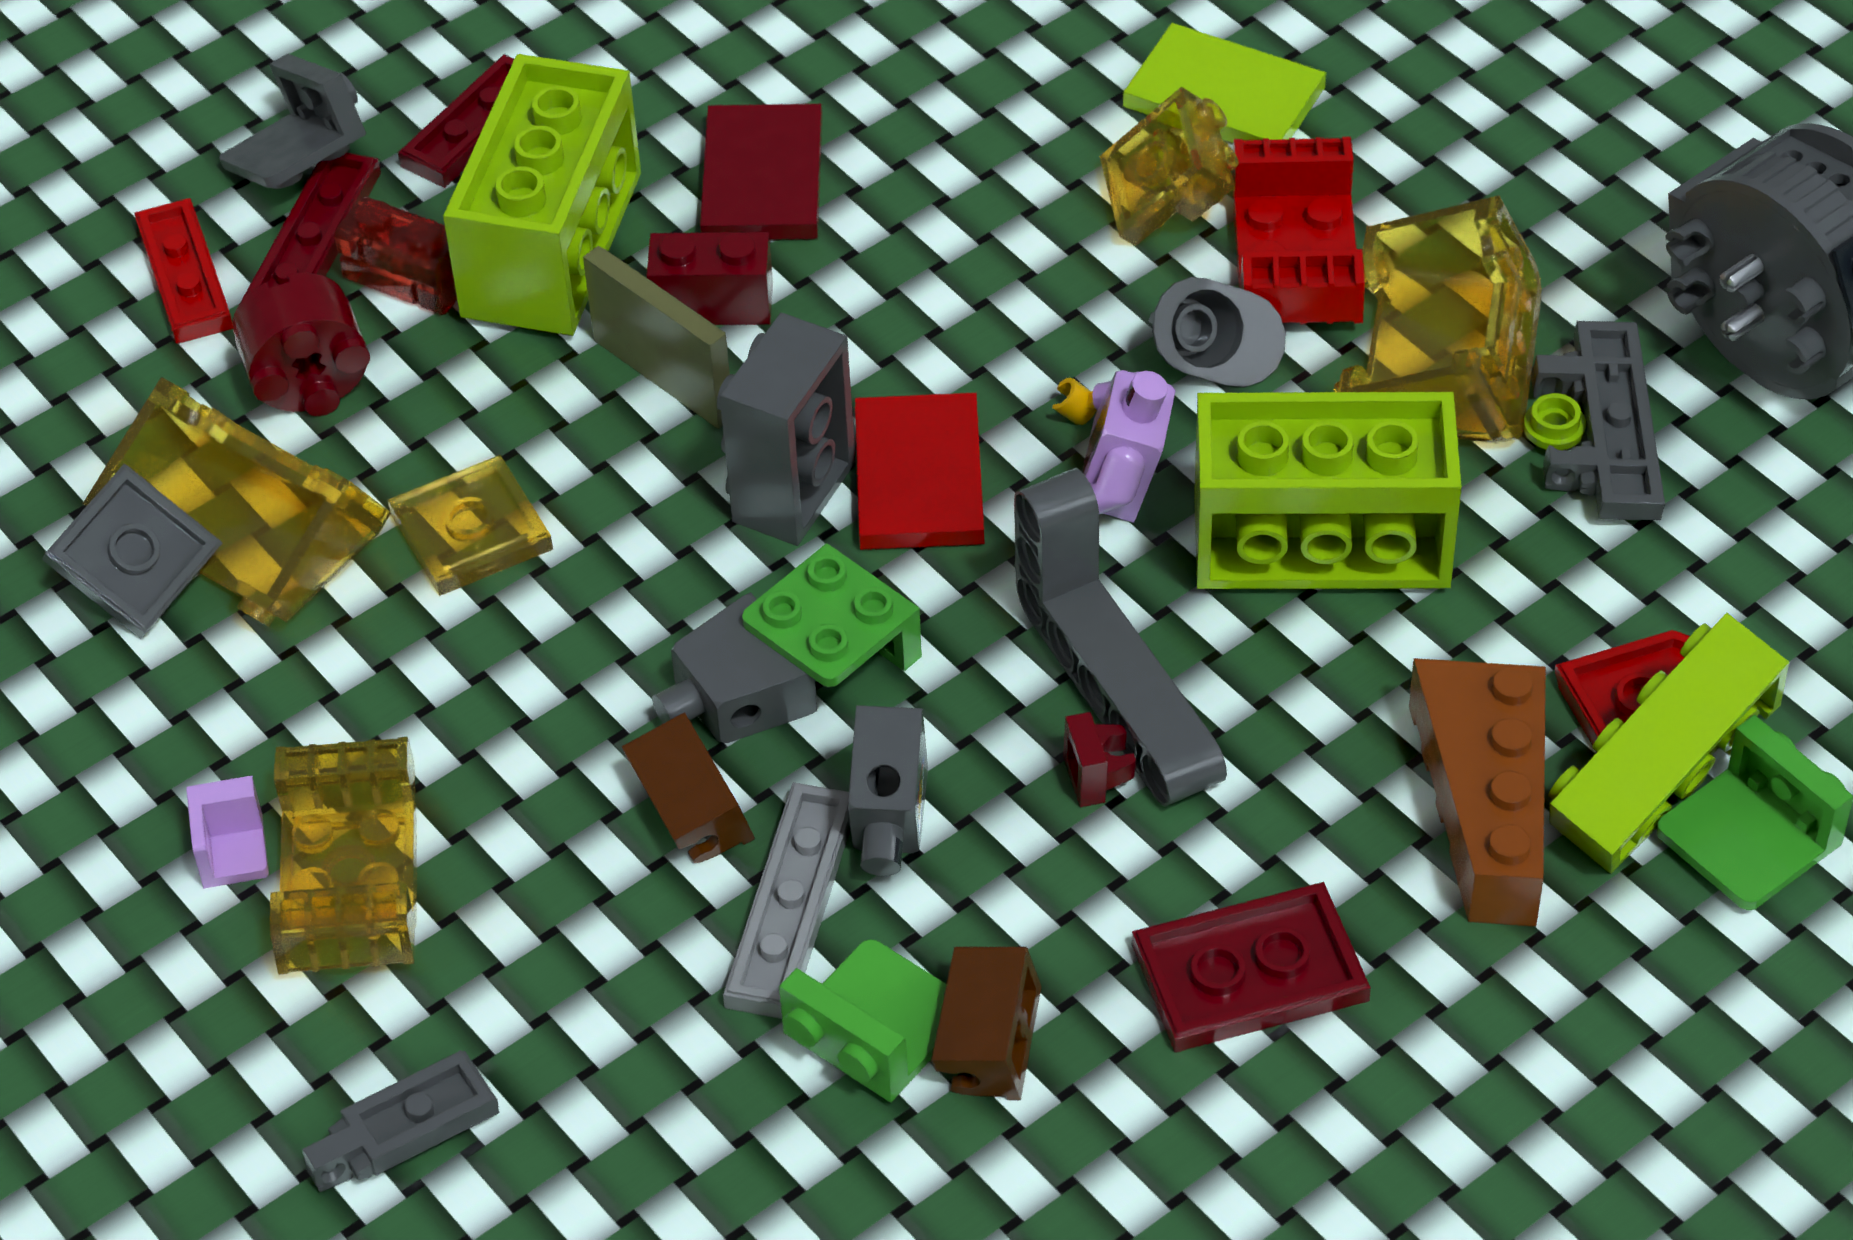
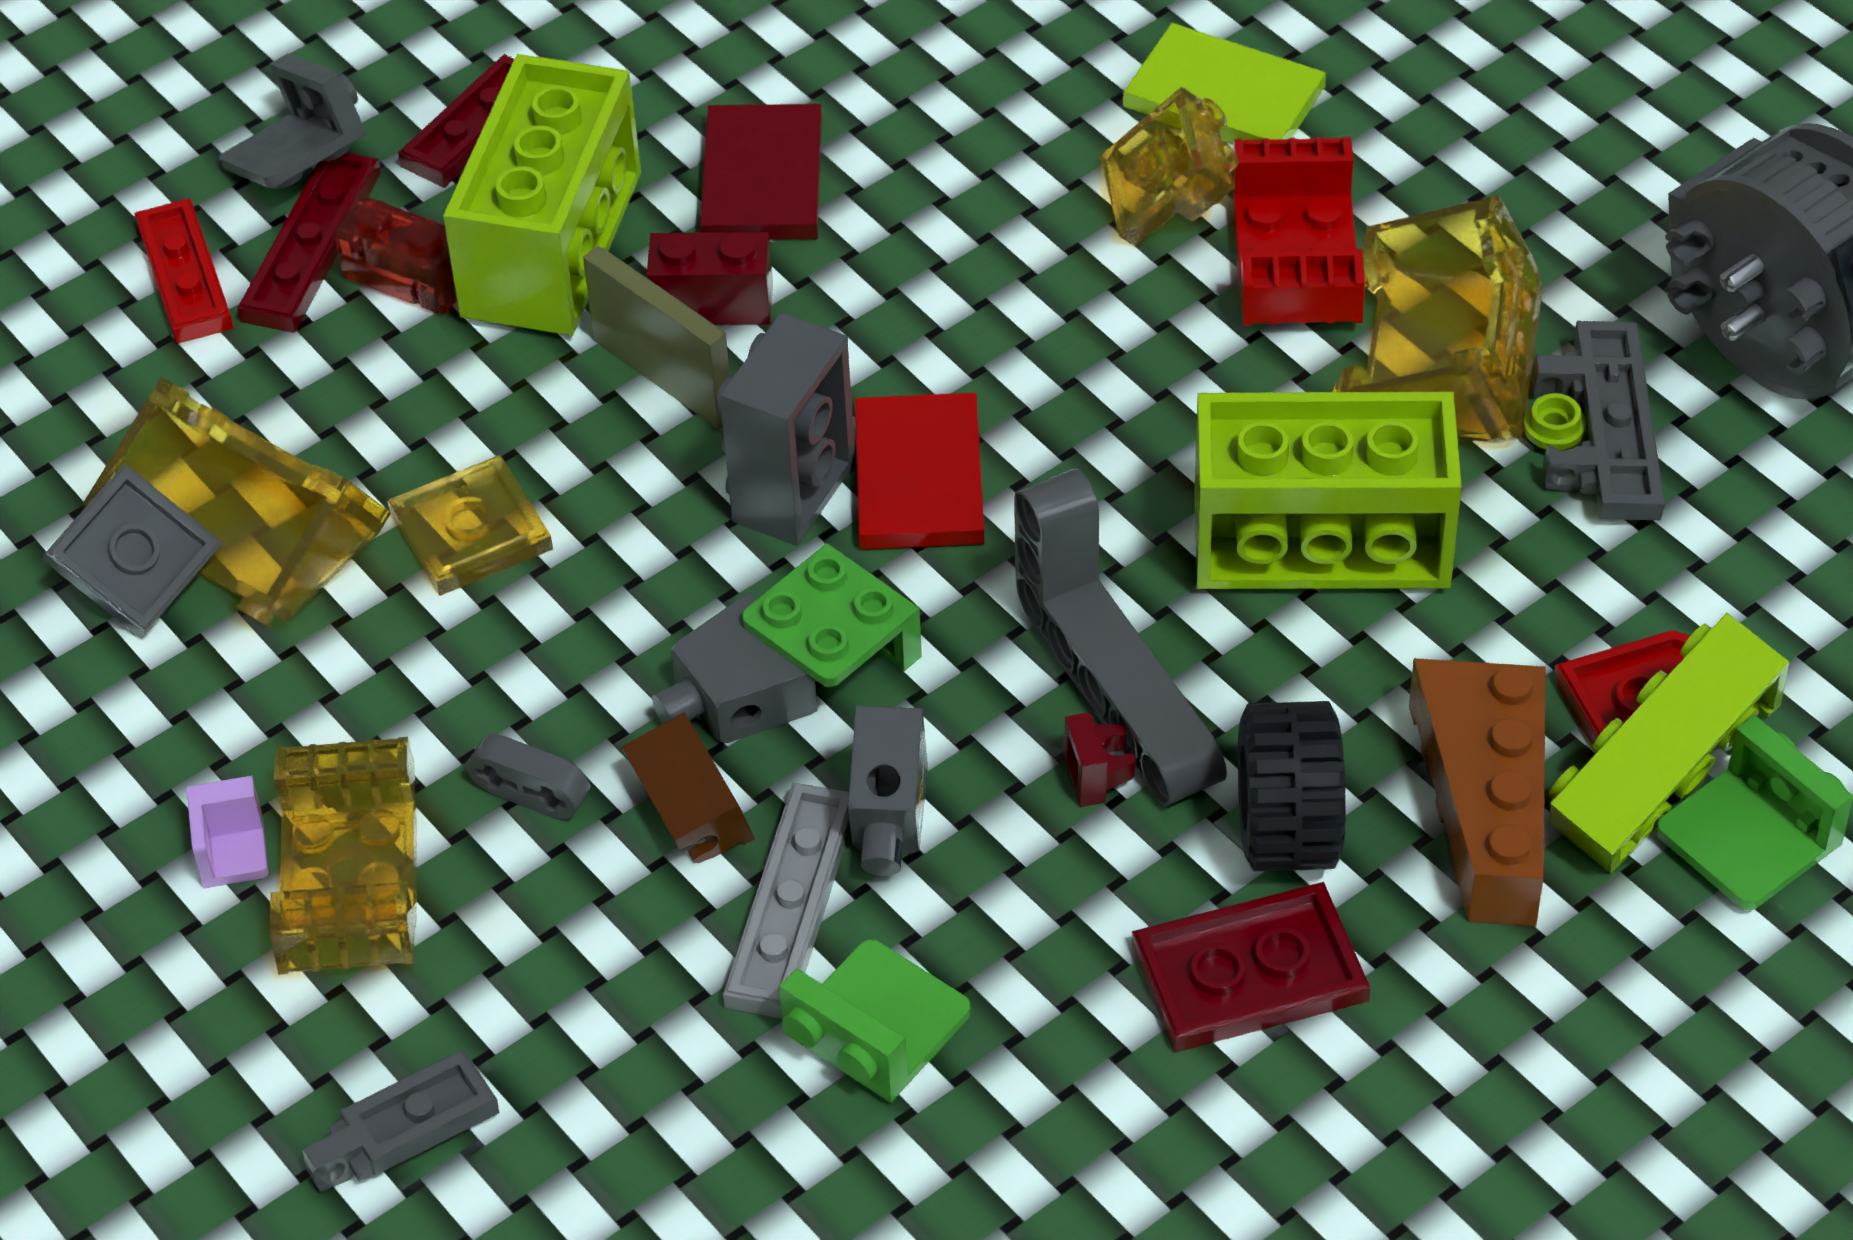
(300, 344): dark red brick -> none
(528, 776): none -> dark grey beam
(988, 1020): reddish brown hinge -> none
(1124, 435): lavender torso -> none
(1218, 332): dark grey piece -> none
(1291, 786): none -> black tyre

